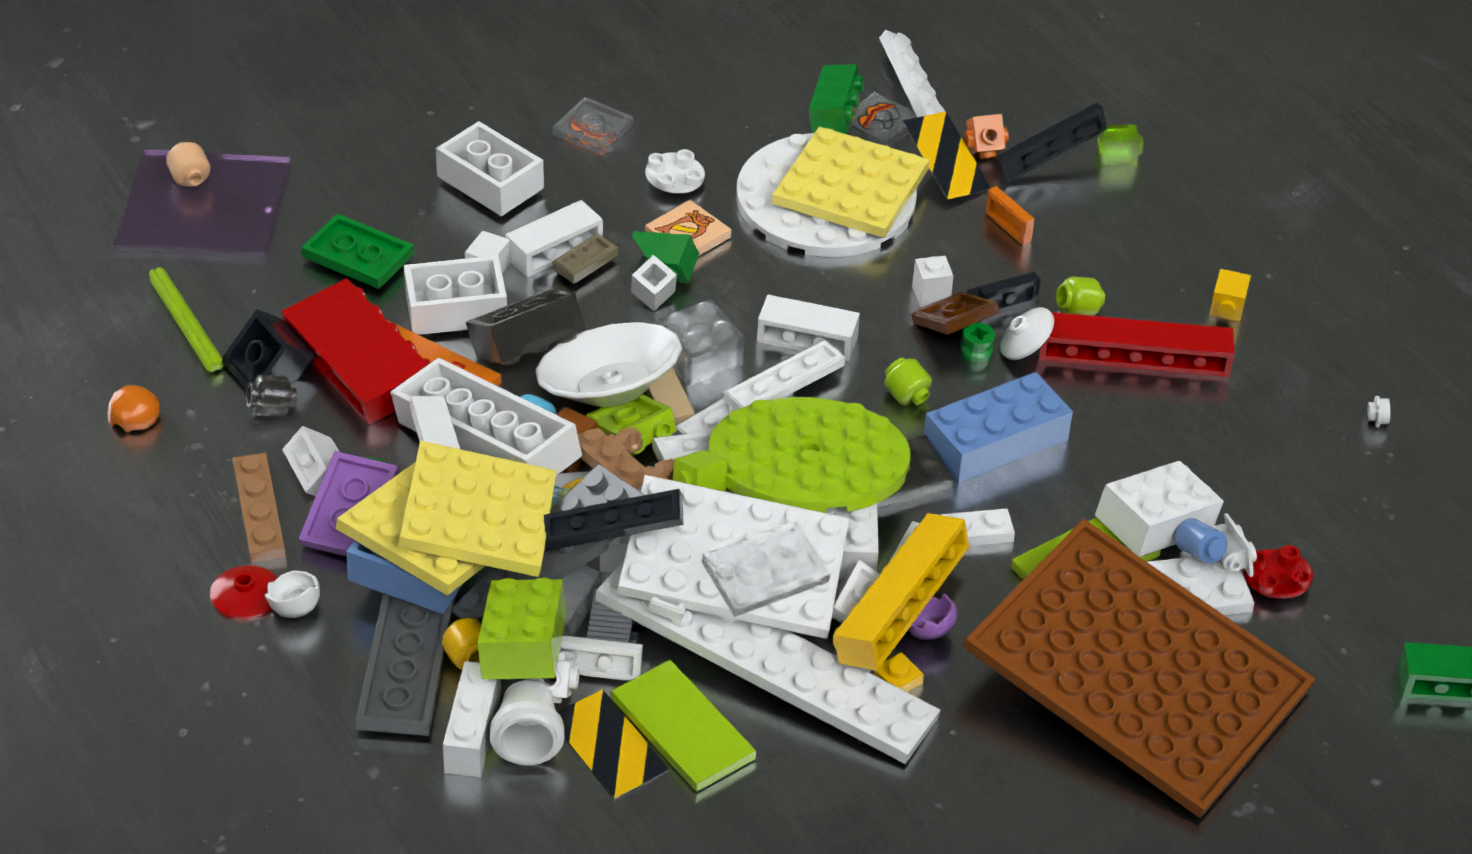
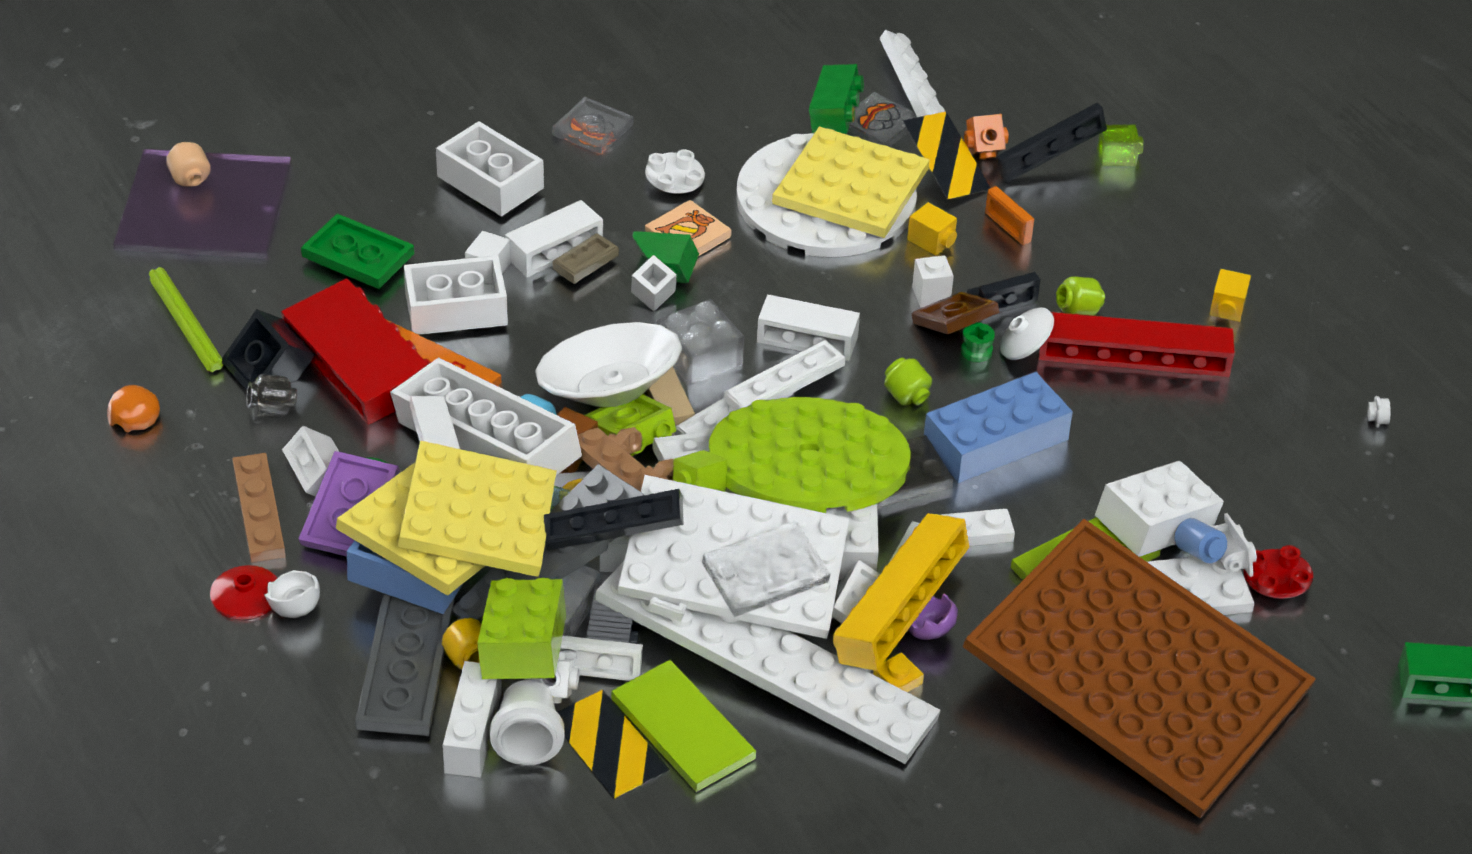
(526, 326): clear smoke brick -> none
(932, 229): none -> yellow brick

